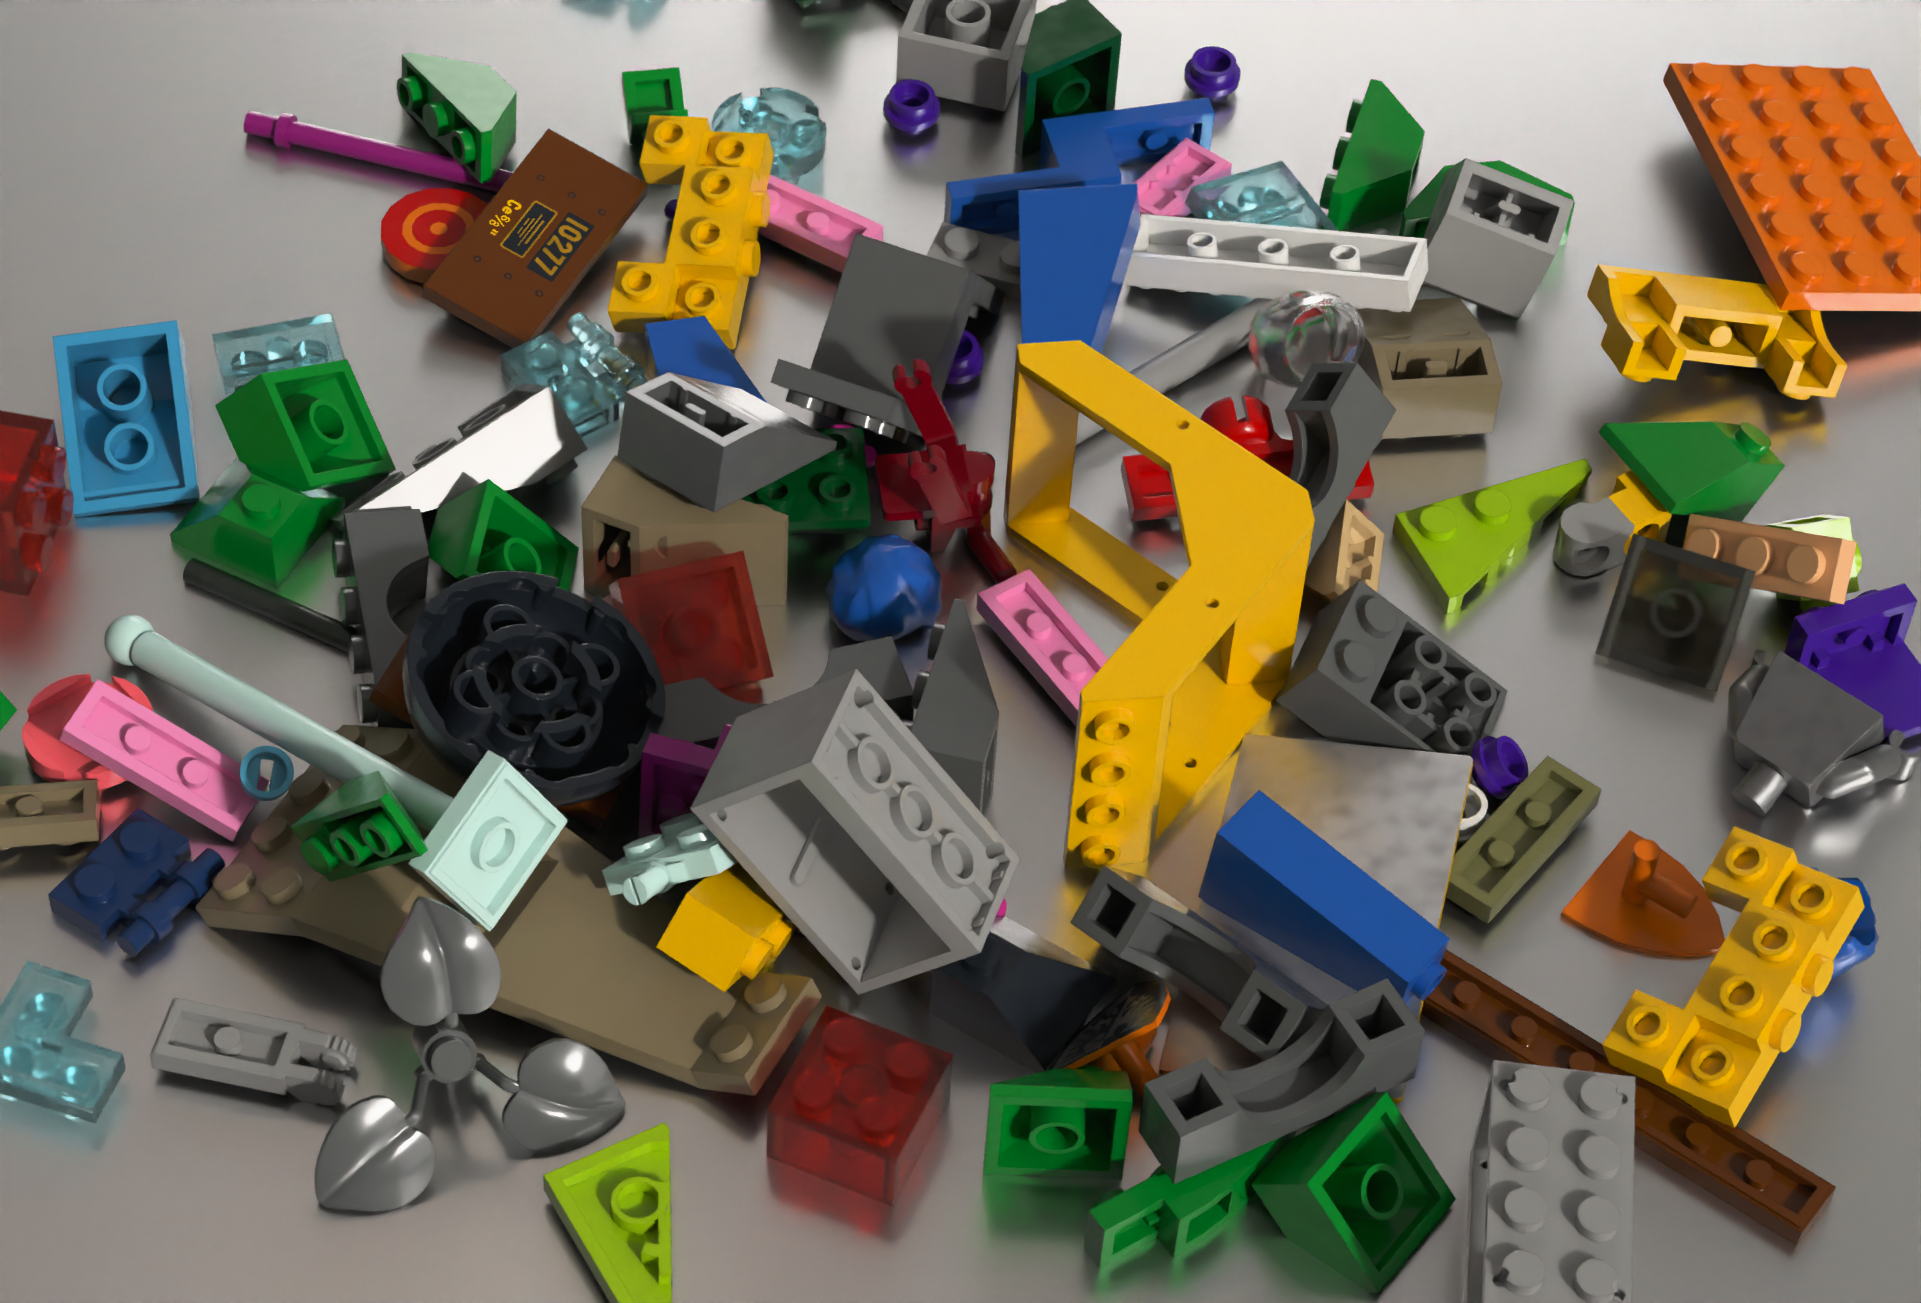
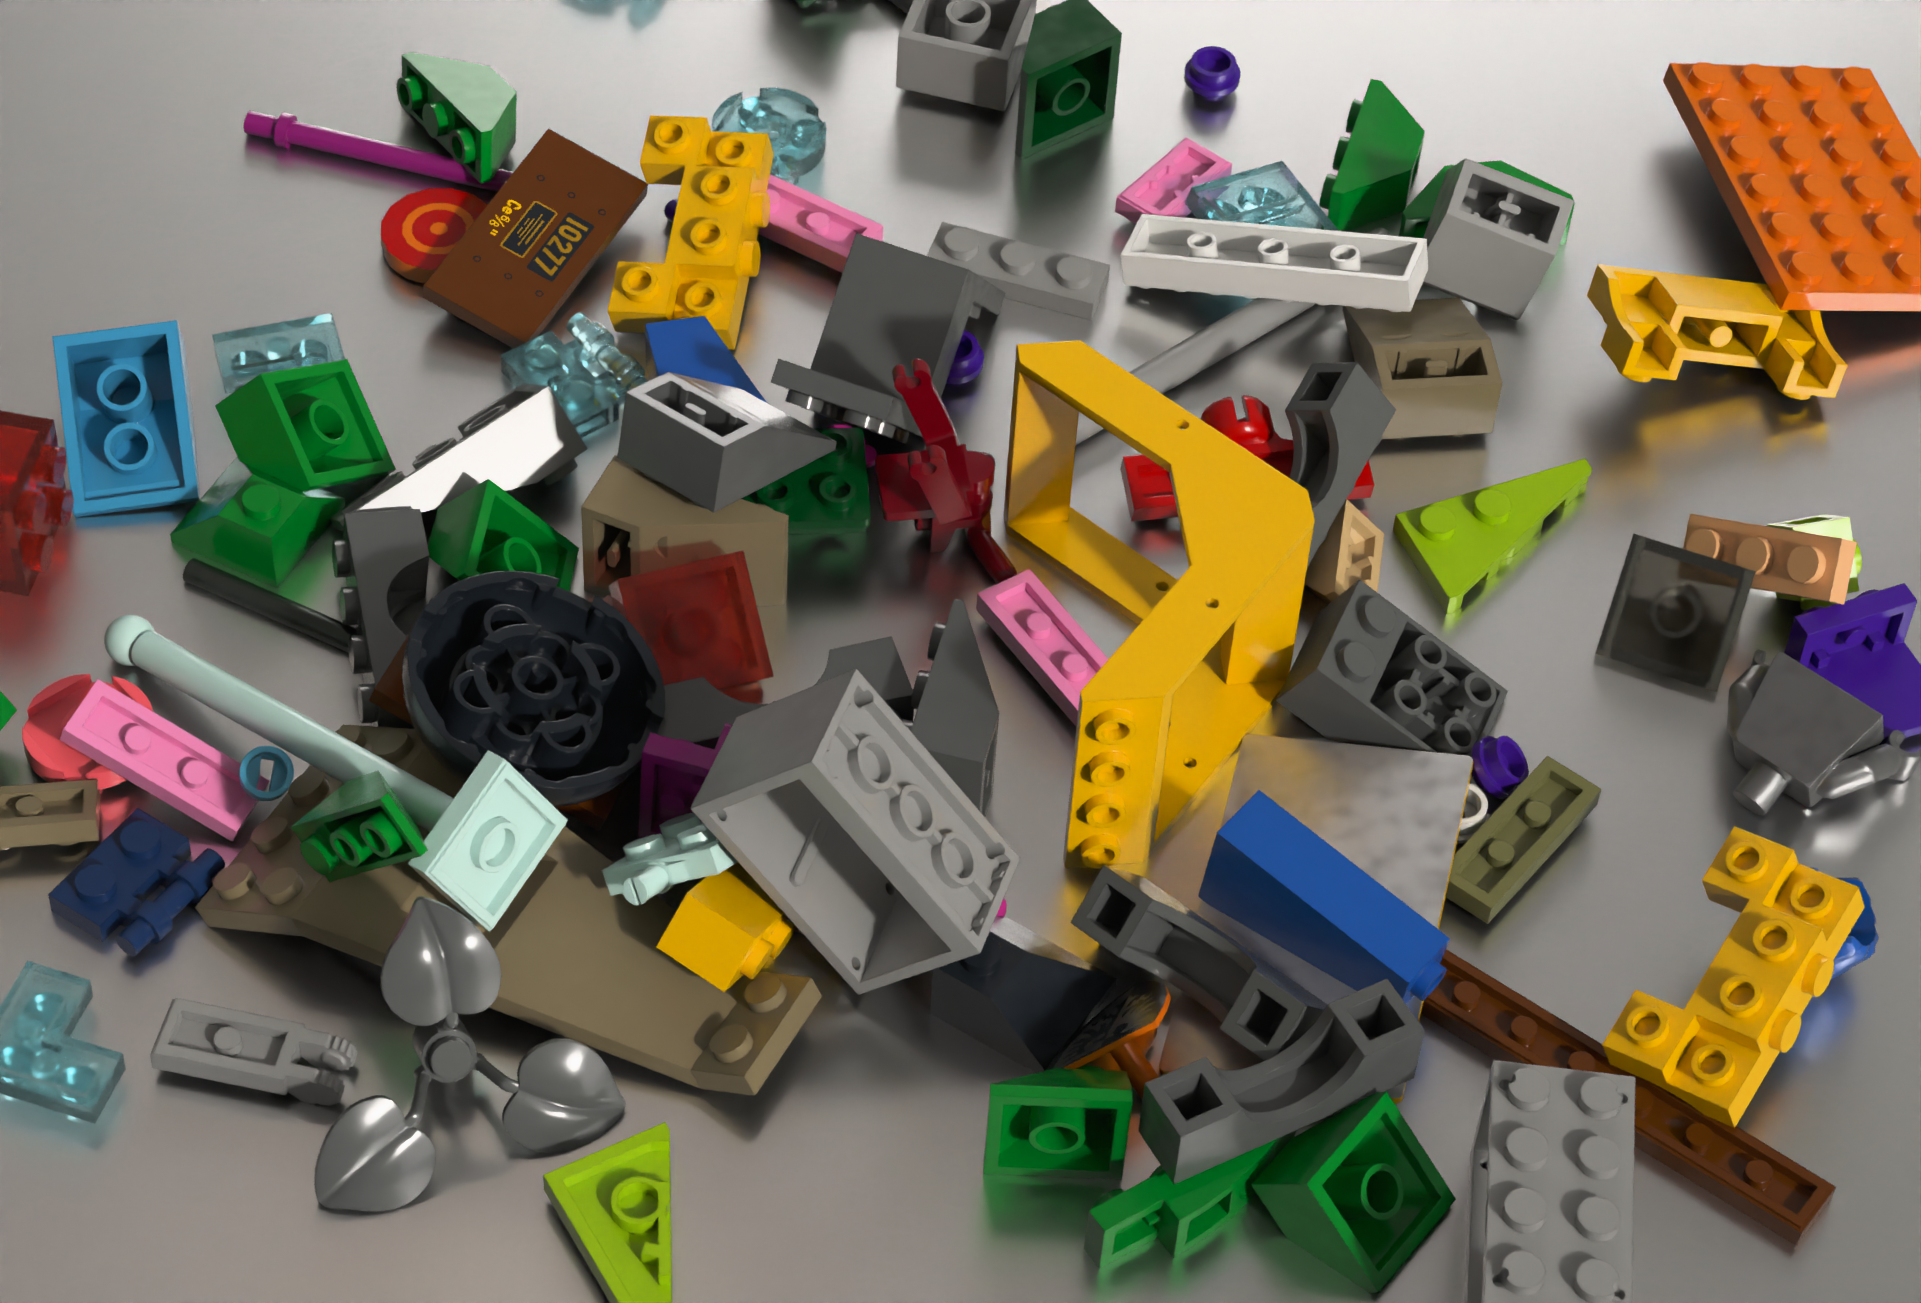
(650, 94): green bracket -> none
(859, 1105): clear red brick -> none
(884, 589): blue hair -> none
(911, 106): dark purple plate -> none
(1074, 260): blue slope -> none
(1080, 154): blue bracket -> none
(1302, 331): clear helmet -> none
(1607, 527): light grey leg -> none
(1646, 903): orange shield -> none
(1698, 464): green slope -> none

